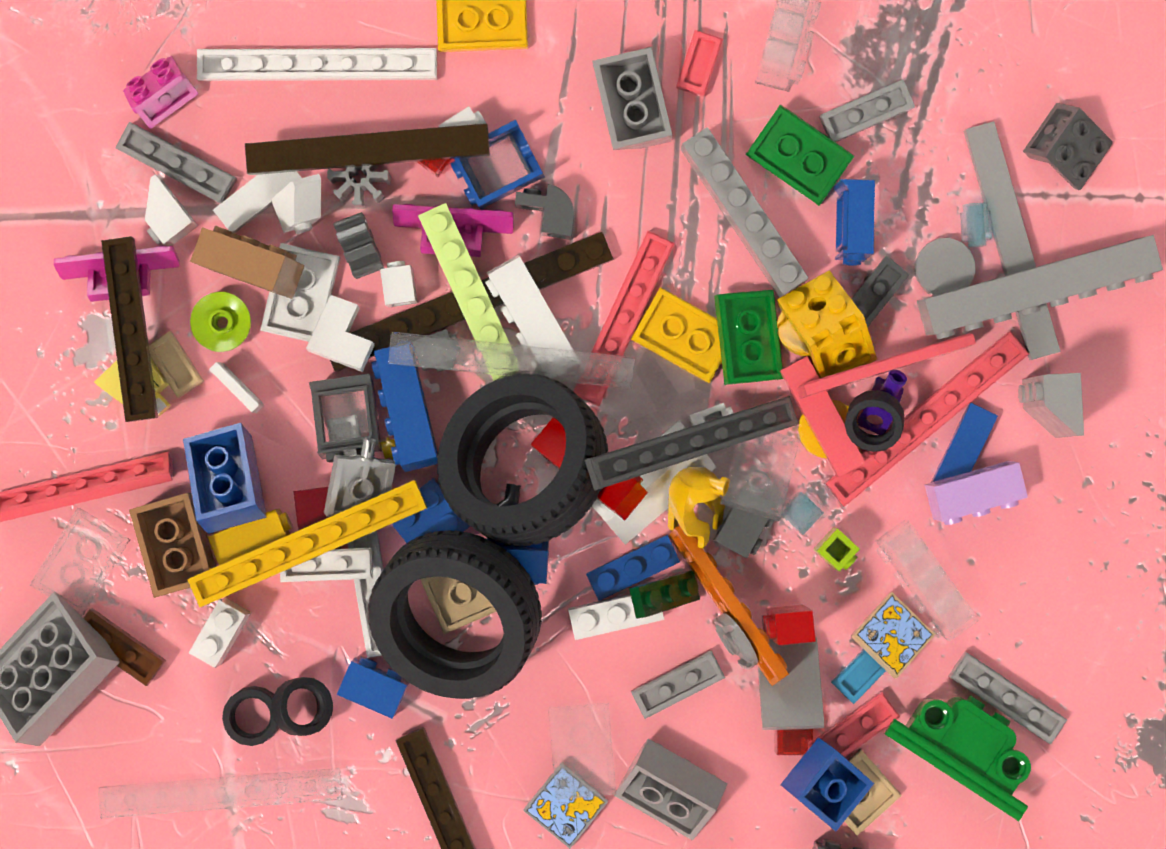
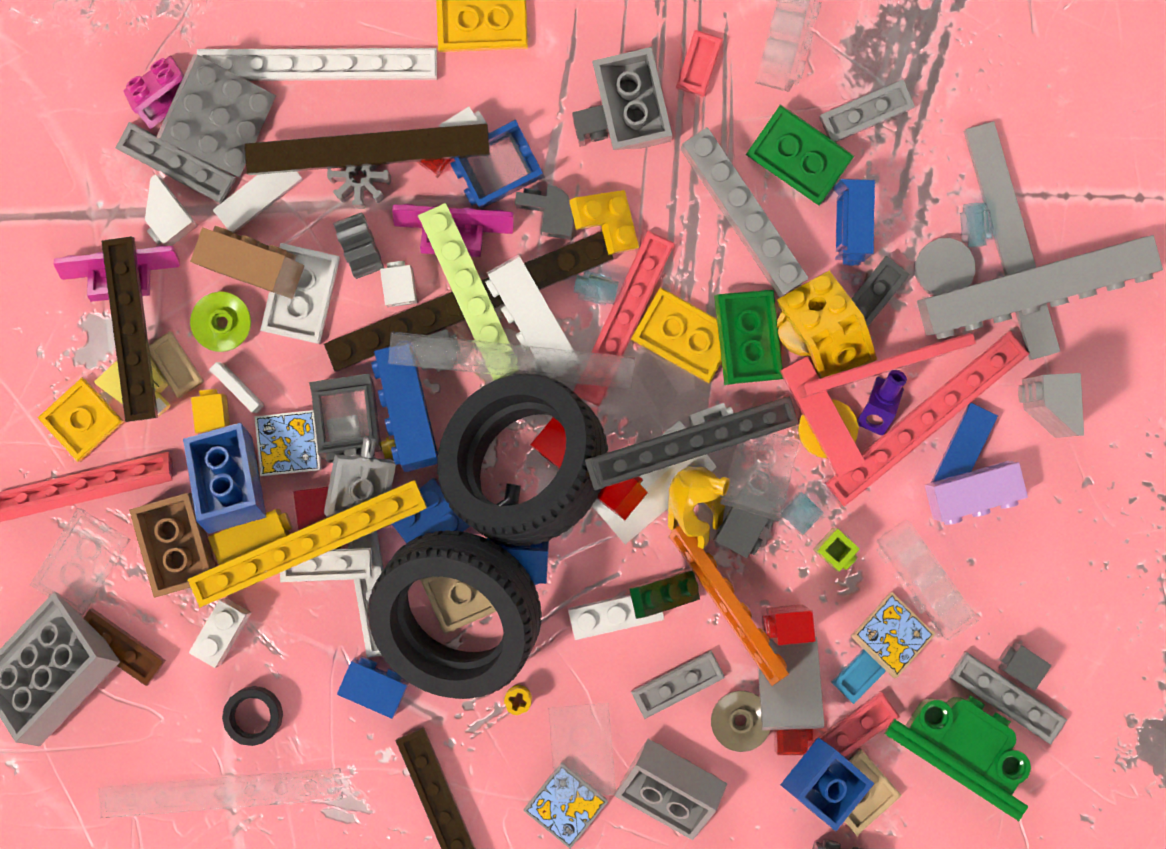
(80, 419): none -> yellow tile
(210, 411): none -> yellow brick
(215, 115): none -> light grey plate
(287, 443): none -> tile
(299, 204): white slope -> none
(323, 700): black tyre -> none
(332, 335): white tile -> none
(522, 707): none -> yellow bush
(590, 124): none -> dark grey brick
(596, 288): none -> clear light blue brick
(612, 214): none -> yellow plate
(633, 567): blue plate -> none
(734, 736): none -> dark tan dish
(735, 641): light grey tile -> none
(869, 441): black tyre -> none
(1024, 665): none -> dark grey brick
(1069, 144): dark grey bracket -> none

